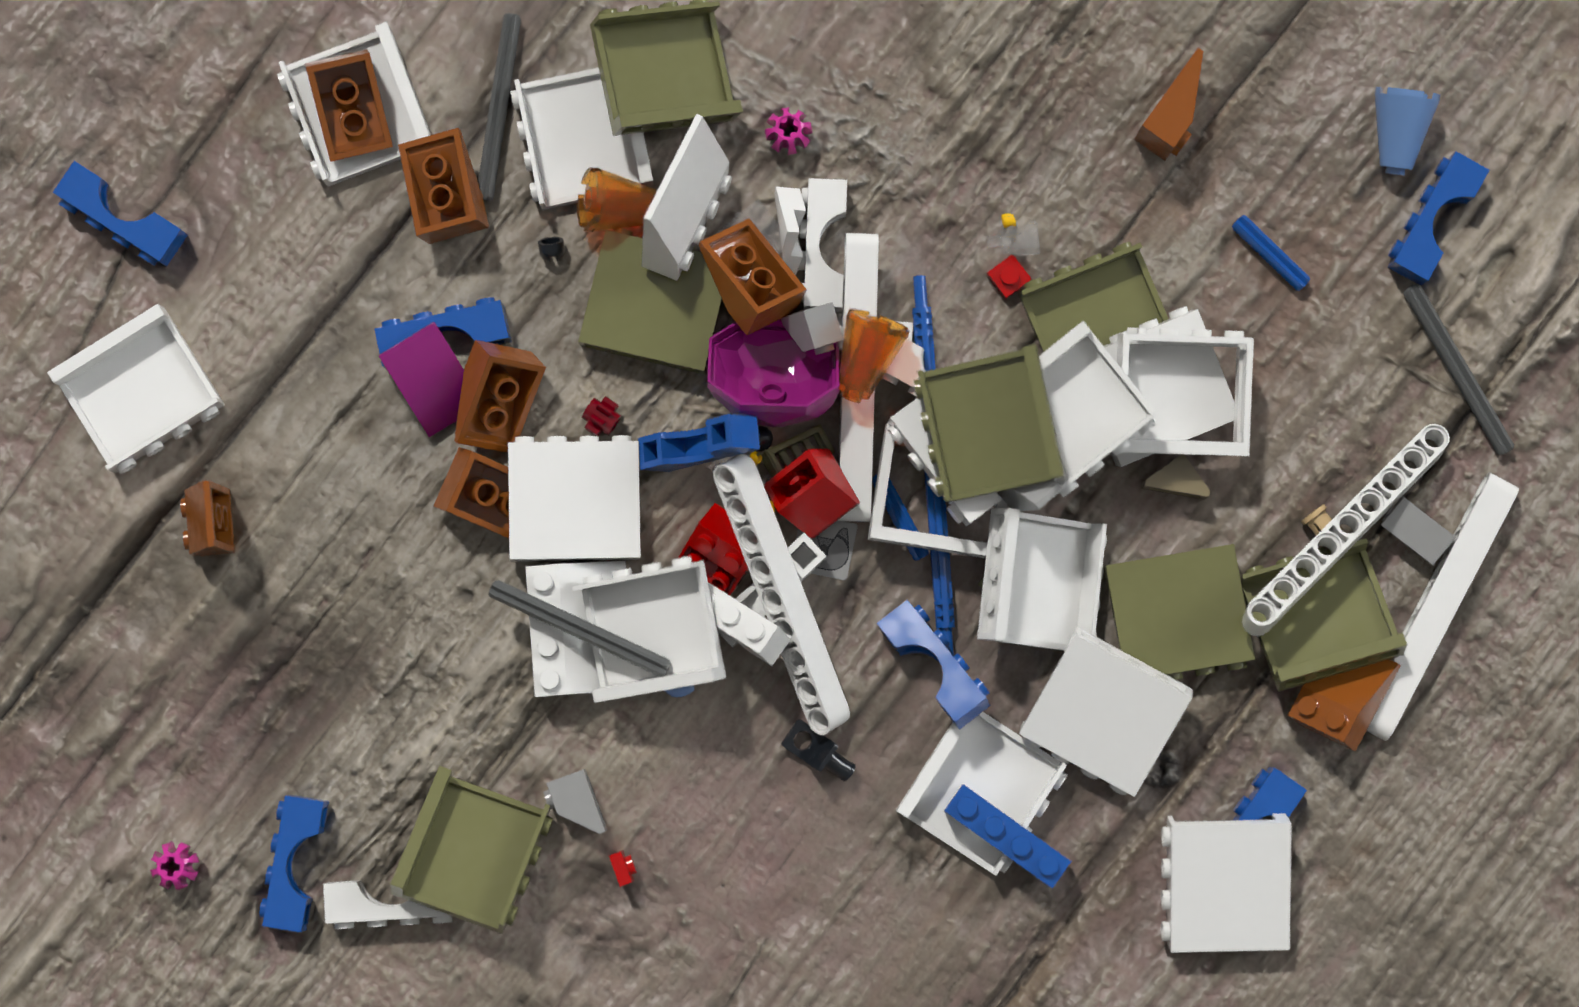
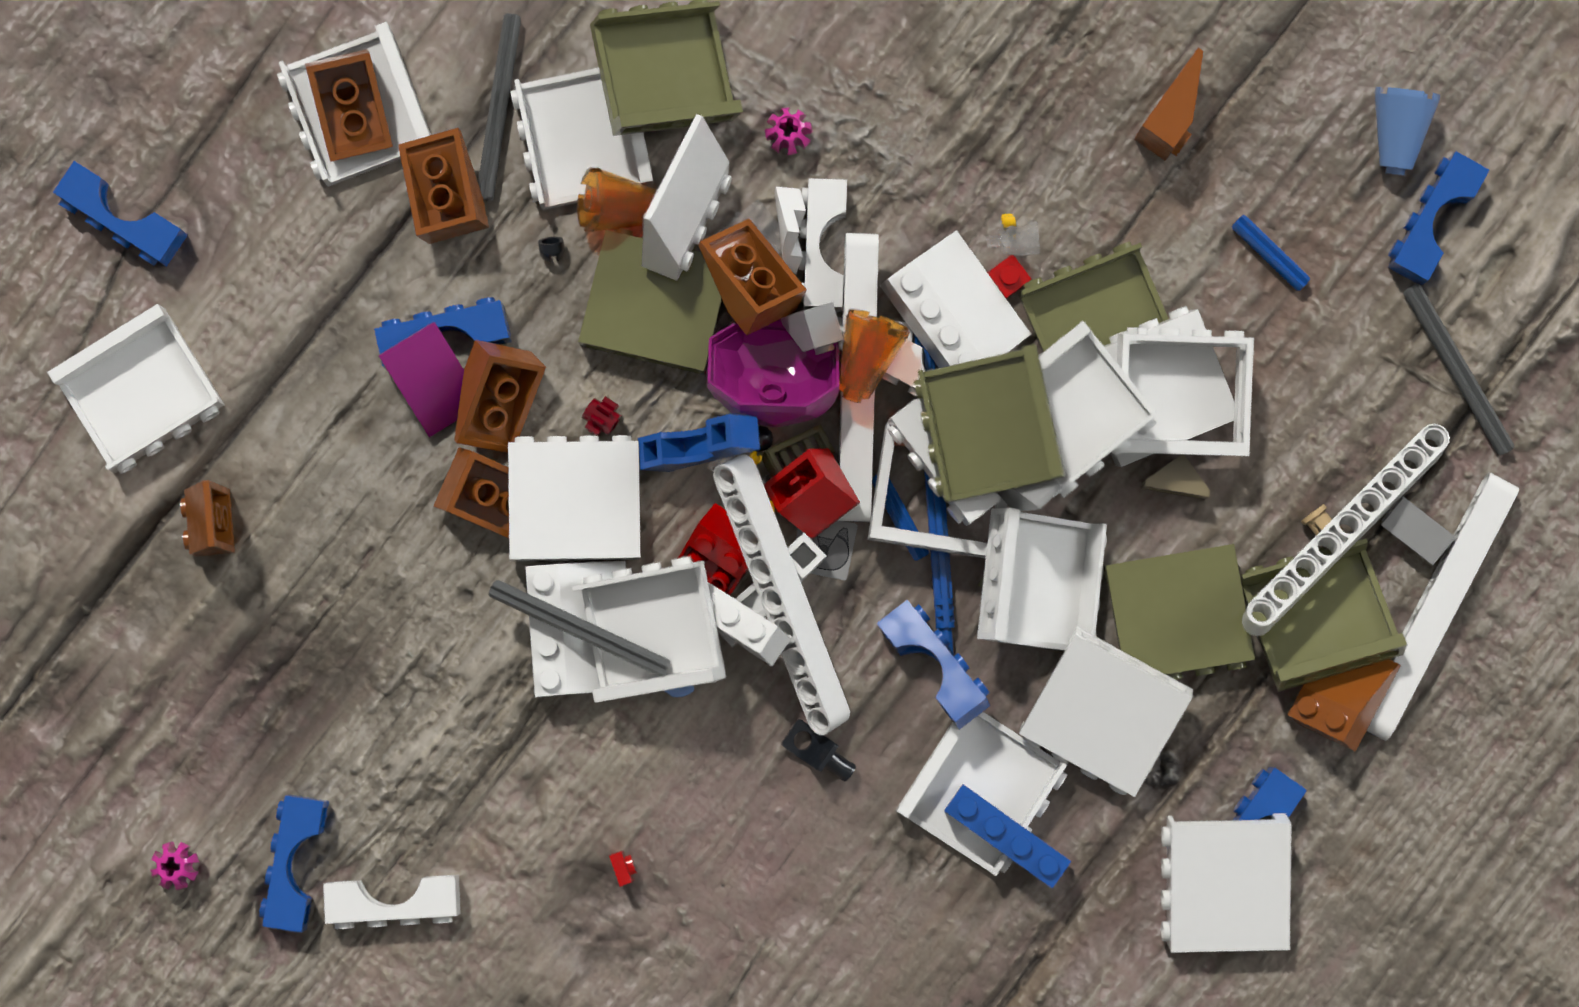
(470, 852): olive panel -> none
(576, 800): light grey slope -> none
(954, 305): none -> white slope

